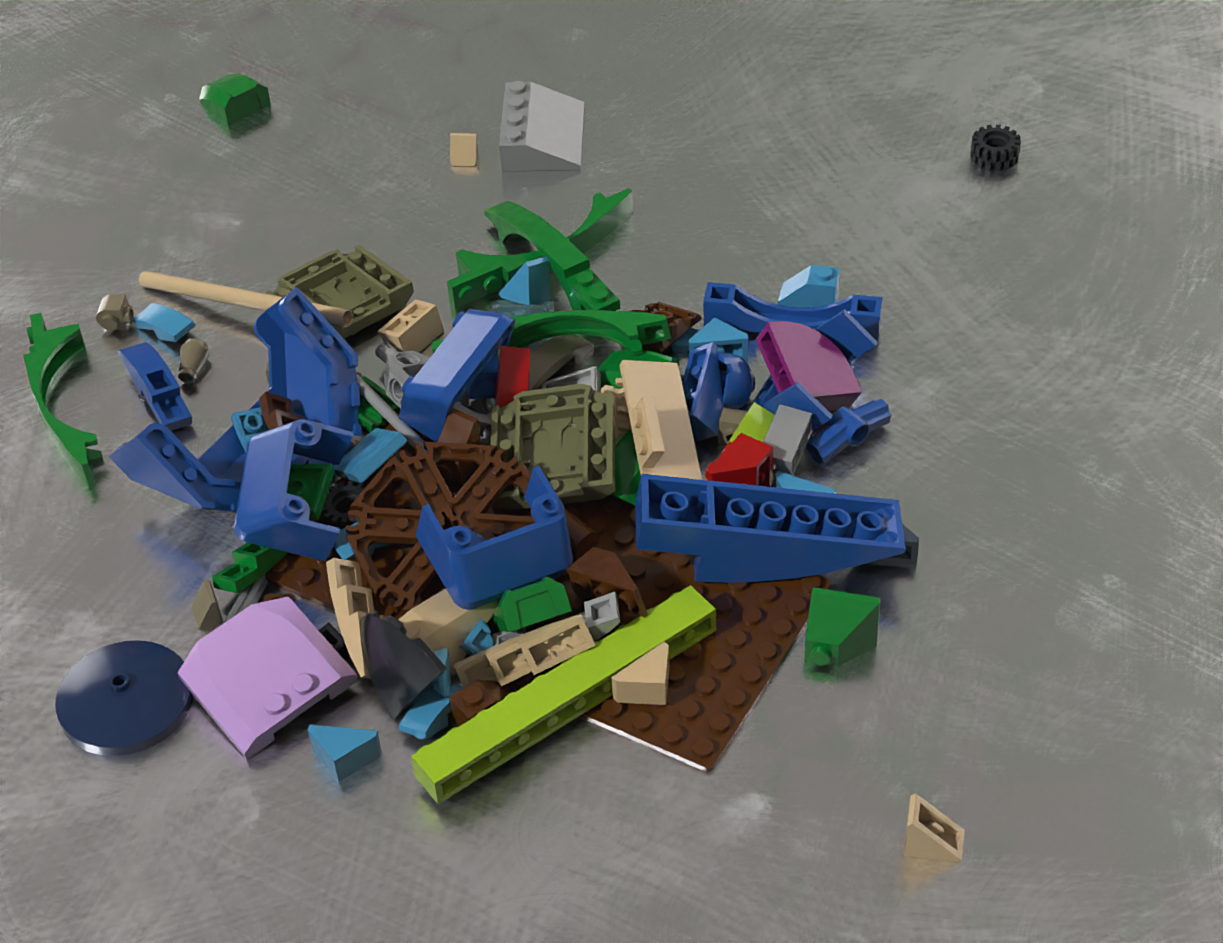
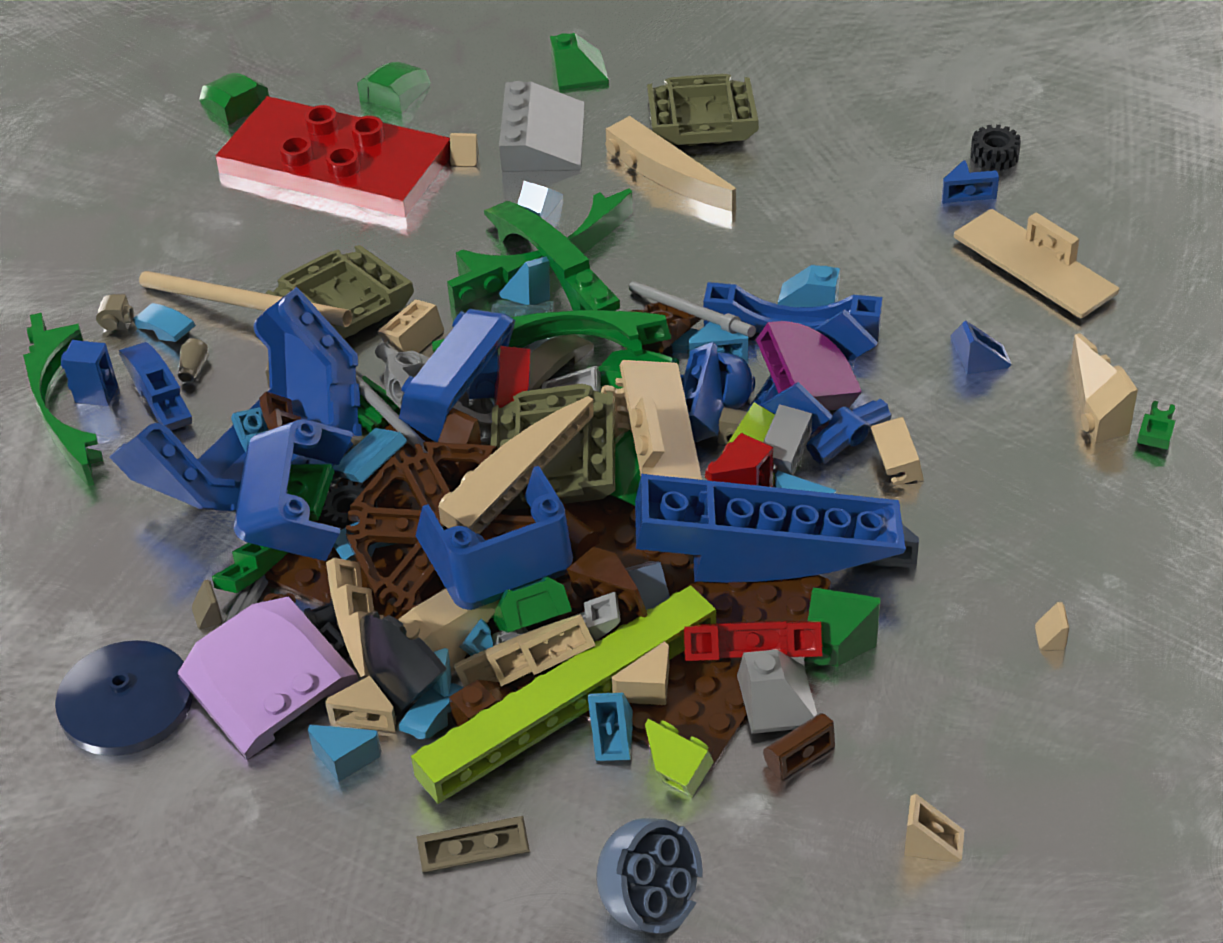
(89, 372): none -> blue brick
(322, 615): none -> black bush
(335, 155): none -> red plate
(362, 707): none -> tan slope
(393, 85): none -> green slope
(472, 844): none -> dark tan slope
(508, 470): none -> tan slope
(539, 199): none -> slope
(576, 62): none -> green slope
(611, 726): none -> dark azure slope
(645, 866): none -> sand blue cylinder
(650, 583): none -> sand blue slope
(667, 164): none -> tan slope
(676, 759): none -> lime slope
(703, 109): none -> olive wedge
(727, 322): none -> light grey bar
(735, 638): none -> red slope
(774, 691): none -> light grey slope
(800, 746): none -> reddish brown brick
(897, 451): none -> tan hinge
(966, 186): none -> blue slope
(978, 350): none -> blue slope
(1039, 257): none -> tan bracket
(1053, 628): none -> tan slope
(1103, 392): none -> tan wedge
(1157, 427): none -> green plate

